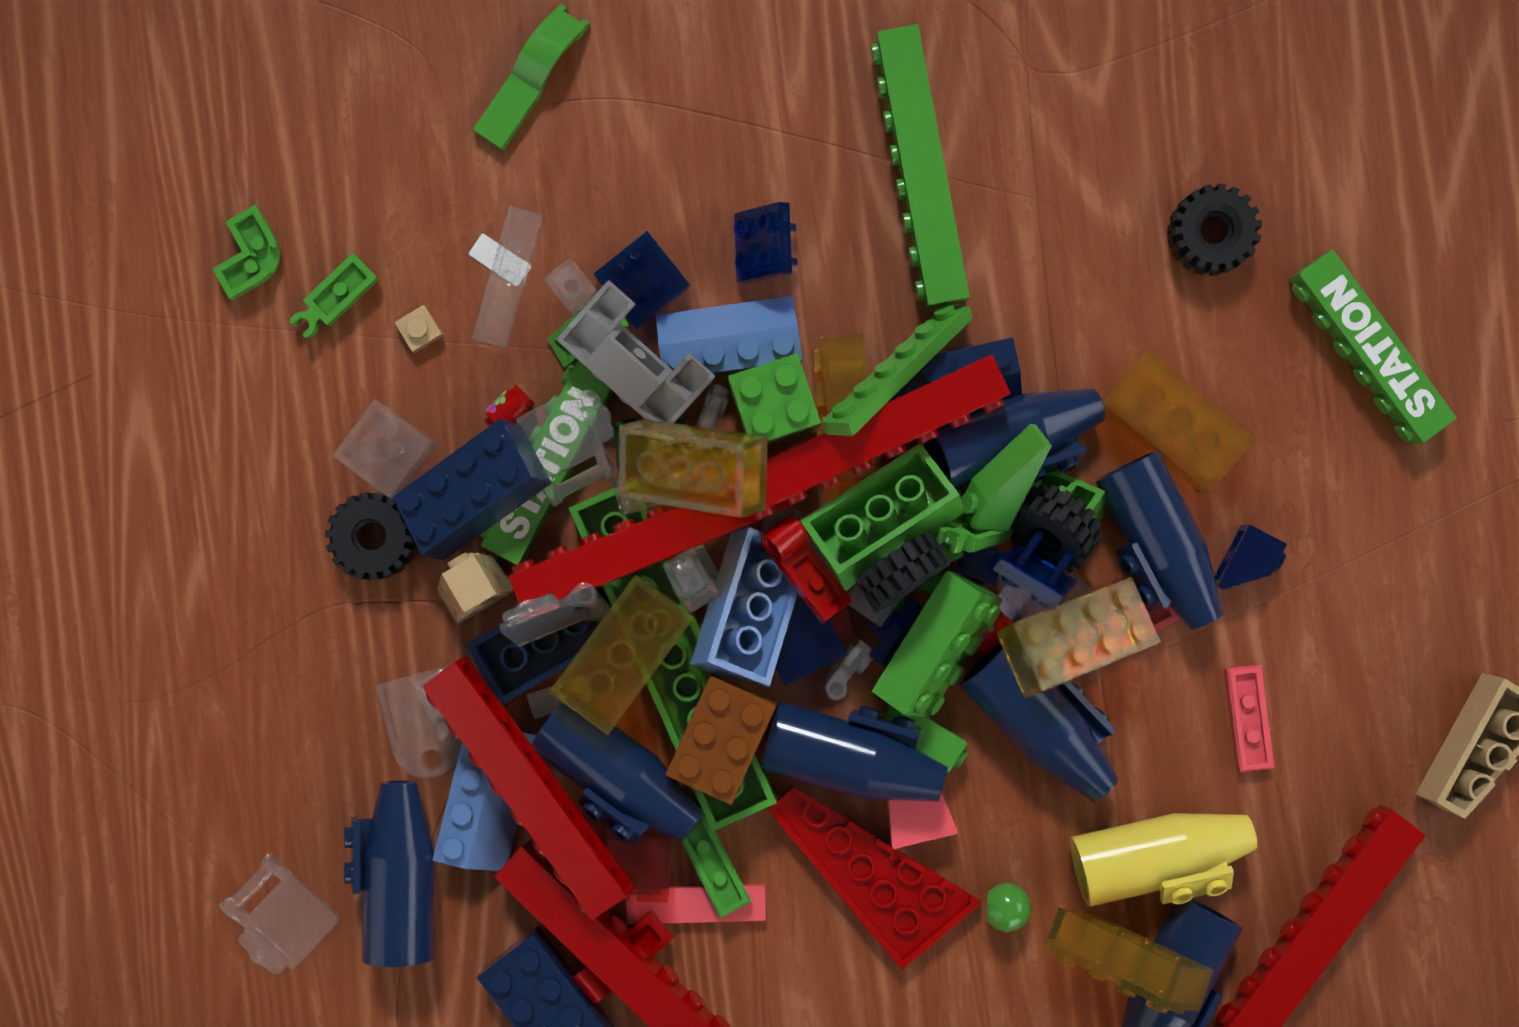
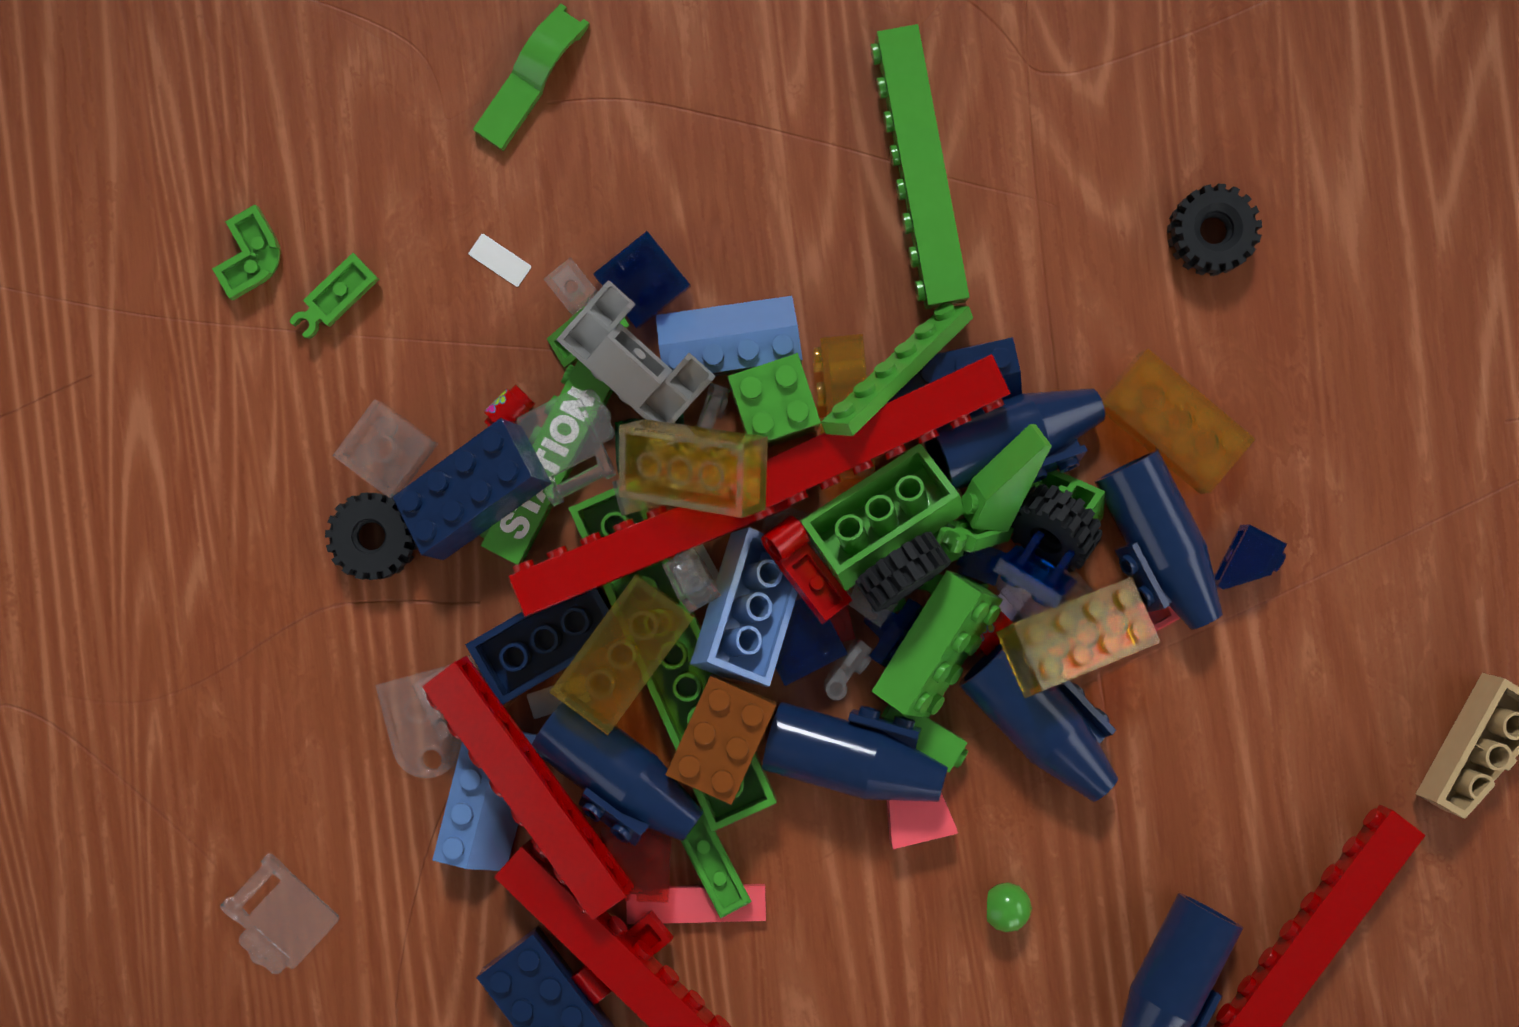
(396, 877): dark blue piece -> none
(419, 328): tan plate -> none
(473, 584): tan wedge -> none
(508, 277): clear tile -> none
(547, 614): clear piece -> none
(763, 242): clear blue plate -> none
(885, 888): red wing -> none
(1128, 960): clear yellow brick -> none
(1167, 854): light yellow piece -> none
(1249, 718): coral tile -> none
(1371, 348): bright green brick -> none

